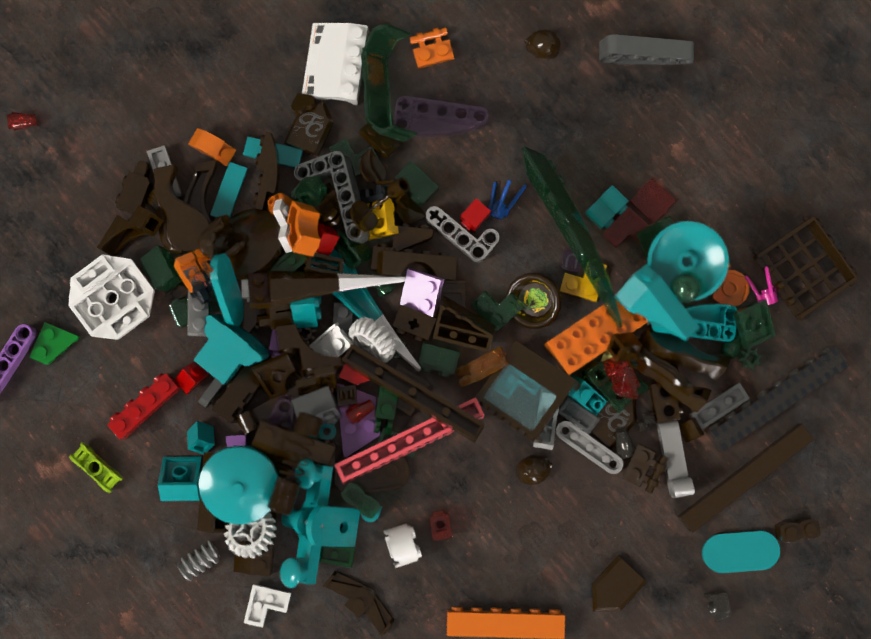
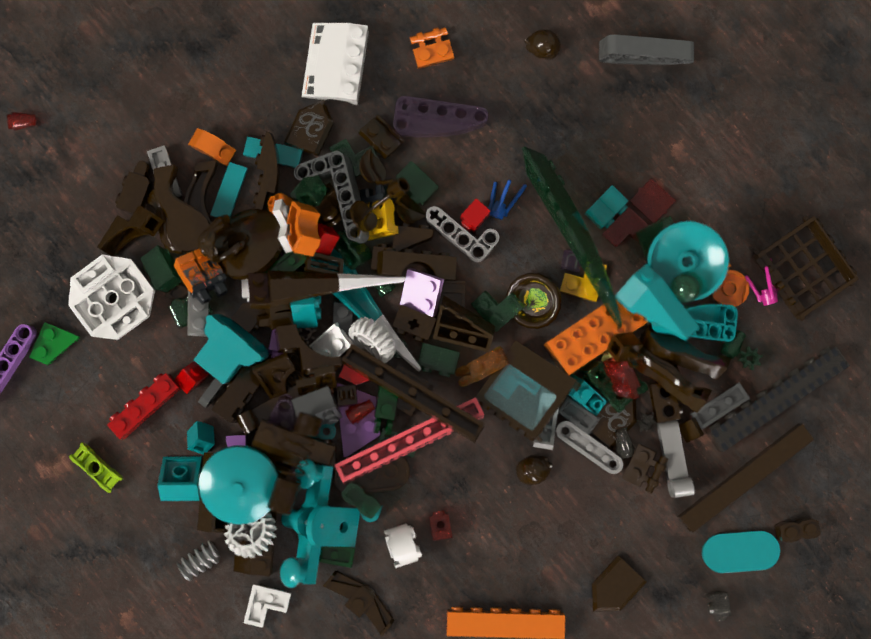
(227, 290): teal tile -> none
(302, 103): dark brown tile -> none
(376, 81): clear green windscreen -> none
(754, 324): clear green plate -> none

